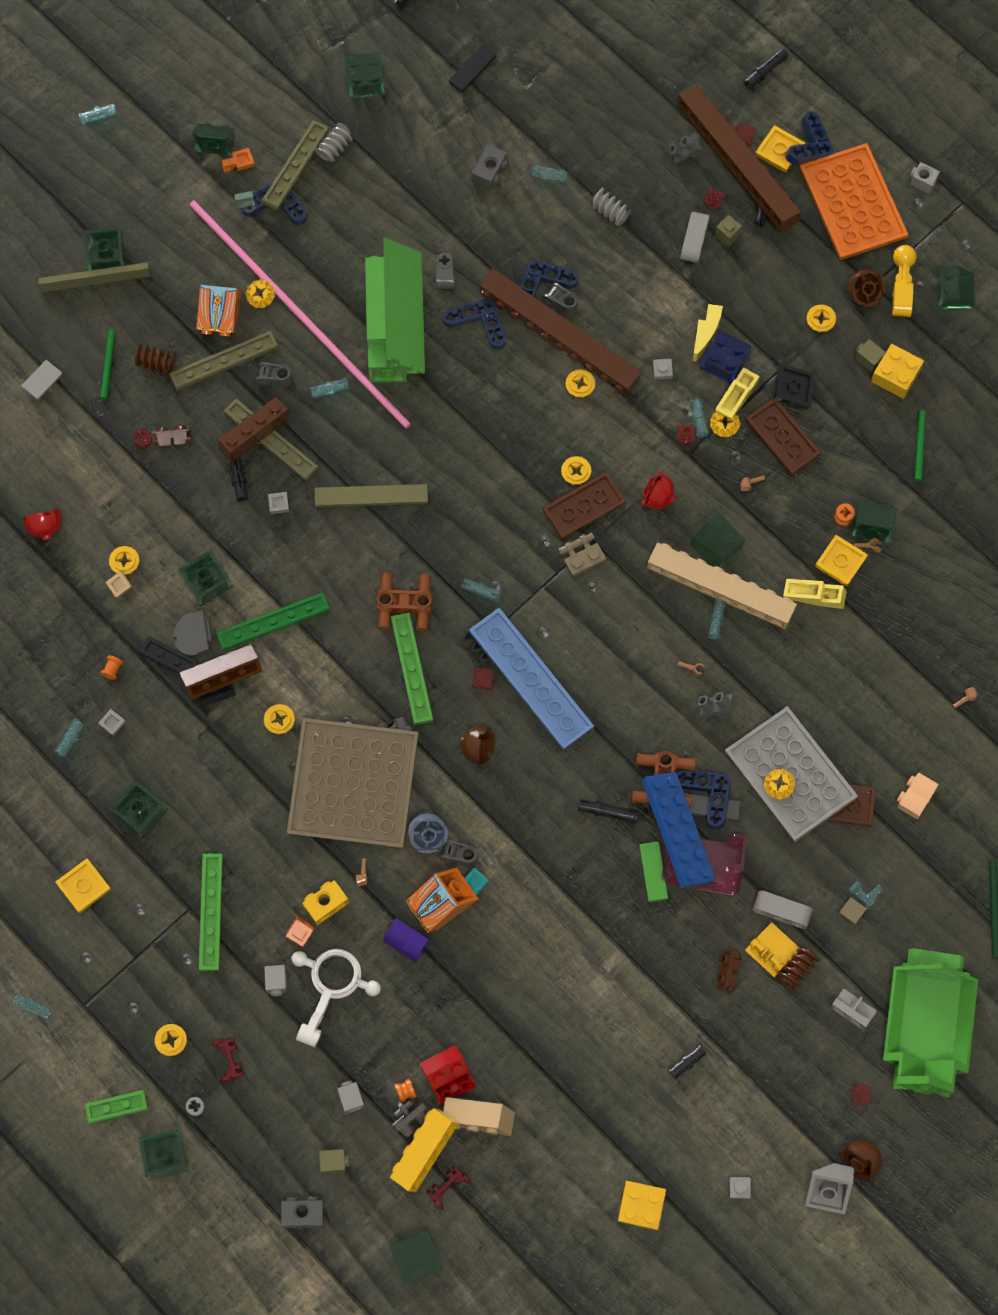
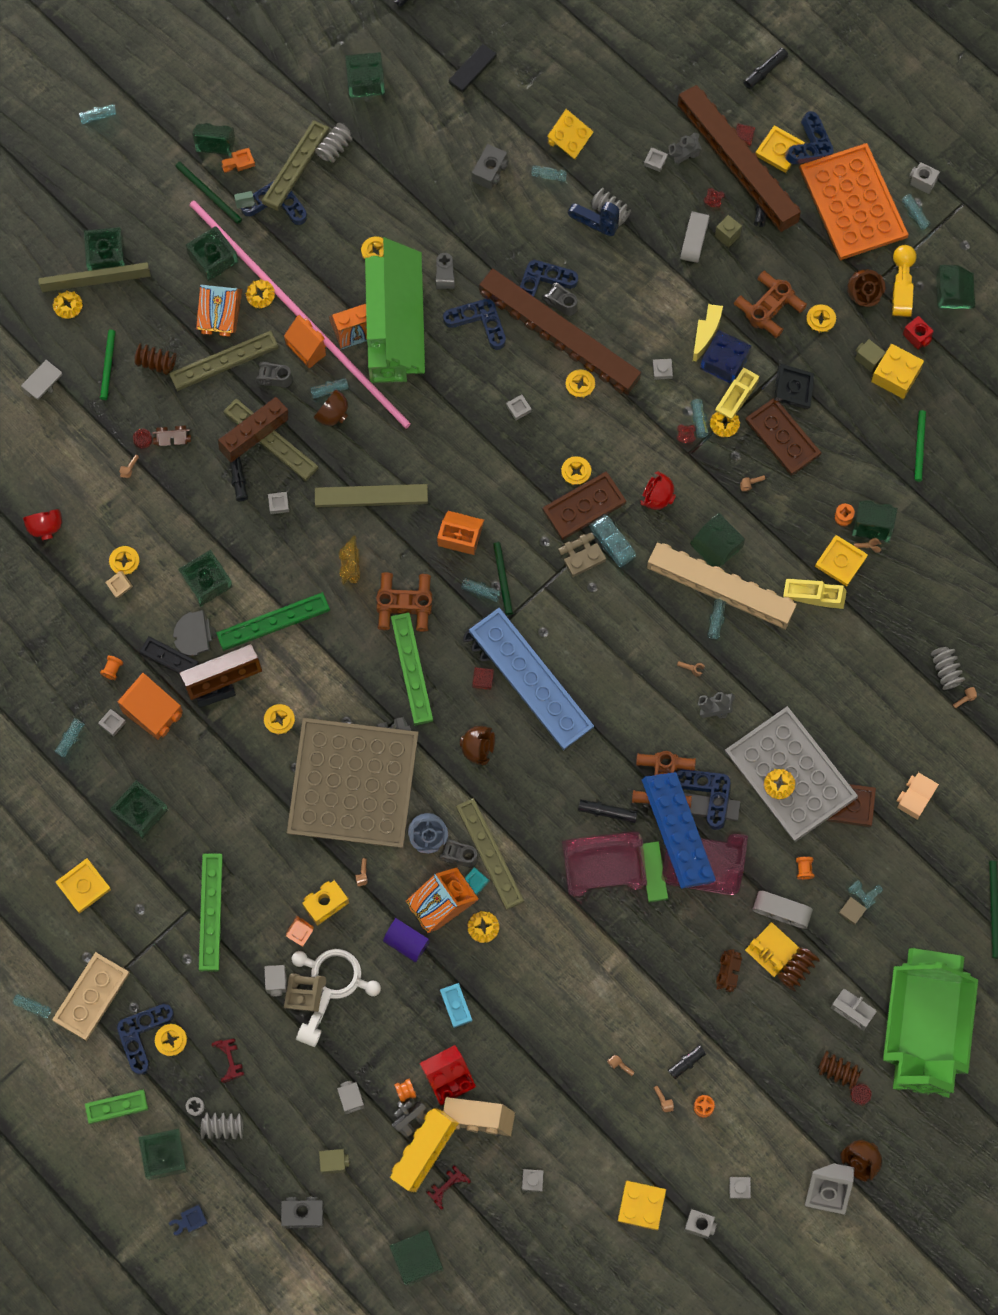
(64, 311): none -> yellow gear
(90, 996): none -> tan plate
(126, 472): none -> medium nougat hand
(133, 1035): none -> dark blue beam
(150, 707): none -> orange slope
(192, 1220): none -> dark blue plate
(209, 193): none -> dark green piece
(212, 253): none -> clear green brick
(221, 1126): none -> light grey piece
(304, 999): none -> dark tan plate
(305, 341): none -> orange slope
(333, 410): none -> reddish brown cylinder
(349, 558): none -> clear yellow hinge
(350, 326): none -> orange slope
(367, 247): none -> yellow gear
(456, 1005): none -> medium azure plate
(460, 532): none -> orange slope
(490, 854): none -> olive tile
(491, 931): none -> yellow gear
(503, 578): none -> dark green bar
(518, 407): none -> light grey plate
(532, 1180): none -> light grey plate
(569, 134): none -> yellow hinge
(604, 862): none -> clear pink windscreen
(605, 223): none -> dark blue beam
(612, 540): none -> clear light blue beam
(615, 1060): none -> medium nougat hand
(655, 159): none -> light grey plate
(667, 1105): none -> medium nougat hand
(691, 1224): none -> light grey brick
(707, 1105): none -> orange wheel
(770, 304): none -> dark orange piece
(805, 868): none -> orange bush
(839, 1071): none -> reddish brown piece
(916, 212): none -> clear light blue pin
(918, 325): none -> red brick
(947, 667): none -> light grey piece

